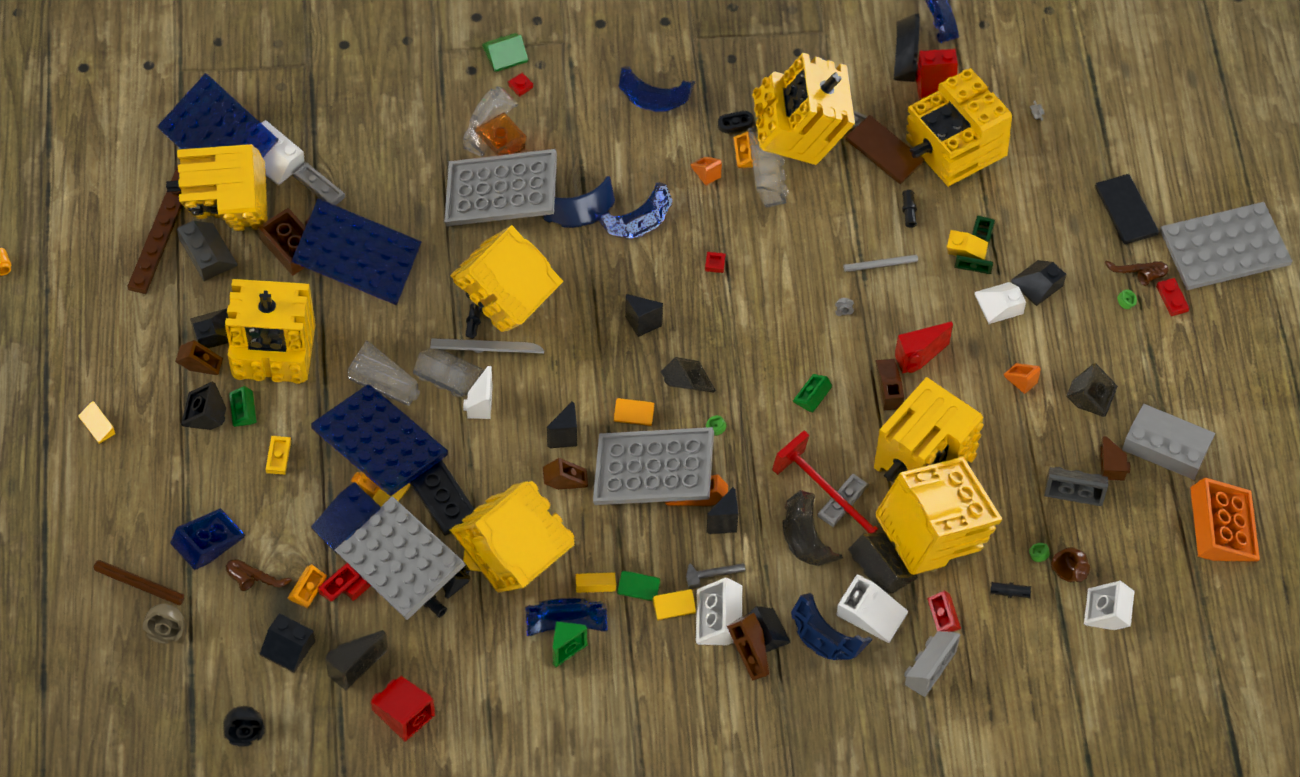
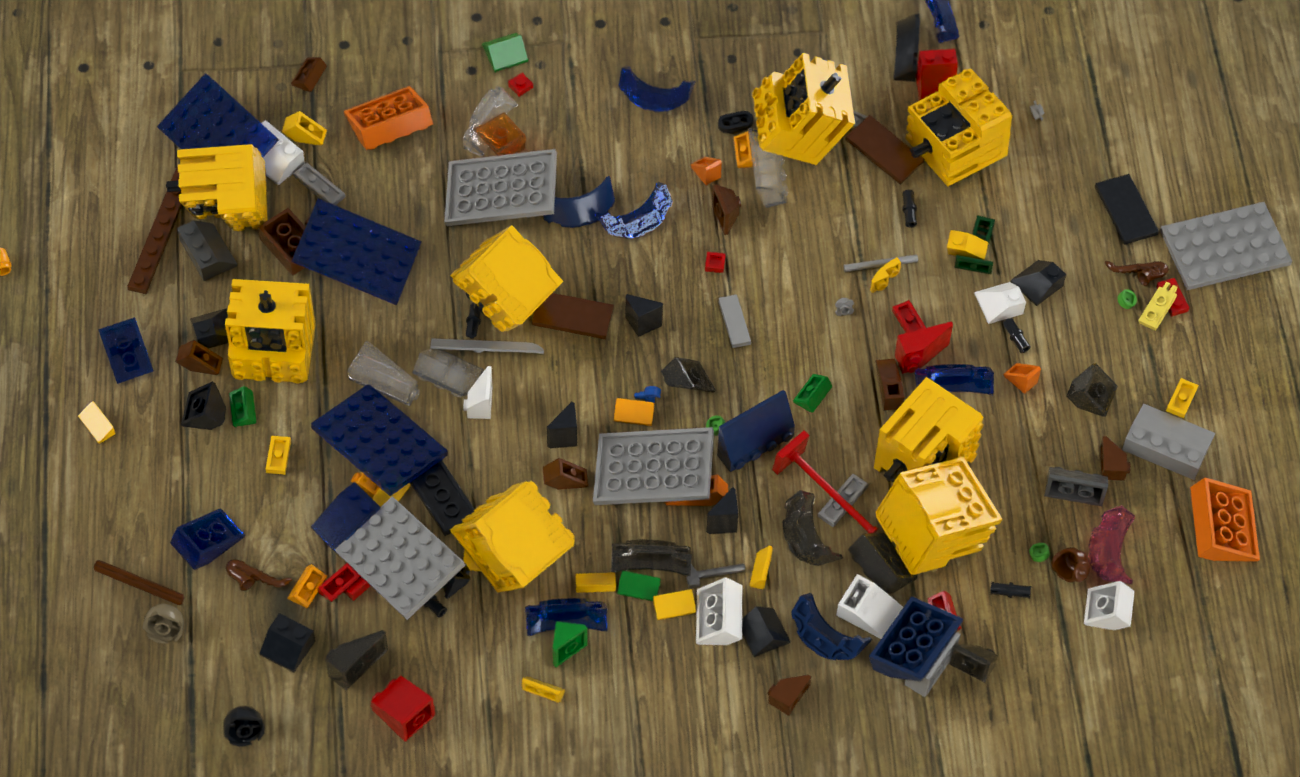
(126, 350): none -> clear blue slope
(303, 129): none -> yellow slope
(309, 73): none -> reddish brown slope
(389, 117): none -> orange slope
(542, 689): none -> yellow slope
(574, 315): none -> reddish brown tile
(649, 394): none -> blue piece
(651, 555): none -> clear smoke windscreen
(725, 206): none -> reddish brown slope
(734, 321): none -> light grey tile
(750, 644): reddish brown slope -> none
(755, 432): none -> dark blue slope
(761, 568): none -> yellow slope
(788, 692): none -> reddish brown slope
(881, 278): none -> yellow slope
(908, 317): none -> red plate
(914, 641): none -> dark blue slope
(959, 377): none -> clear blue windscreen
(973, 660): none -> clear smoke slope
(1016, 335): none -> black axle
(1106, 545): none -> clear pink windscreen
(1158, 306): none -> light yellow hinge
(1182, 398): none -> yellow plate

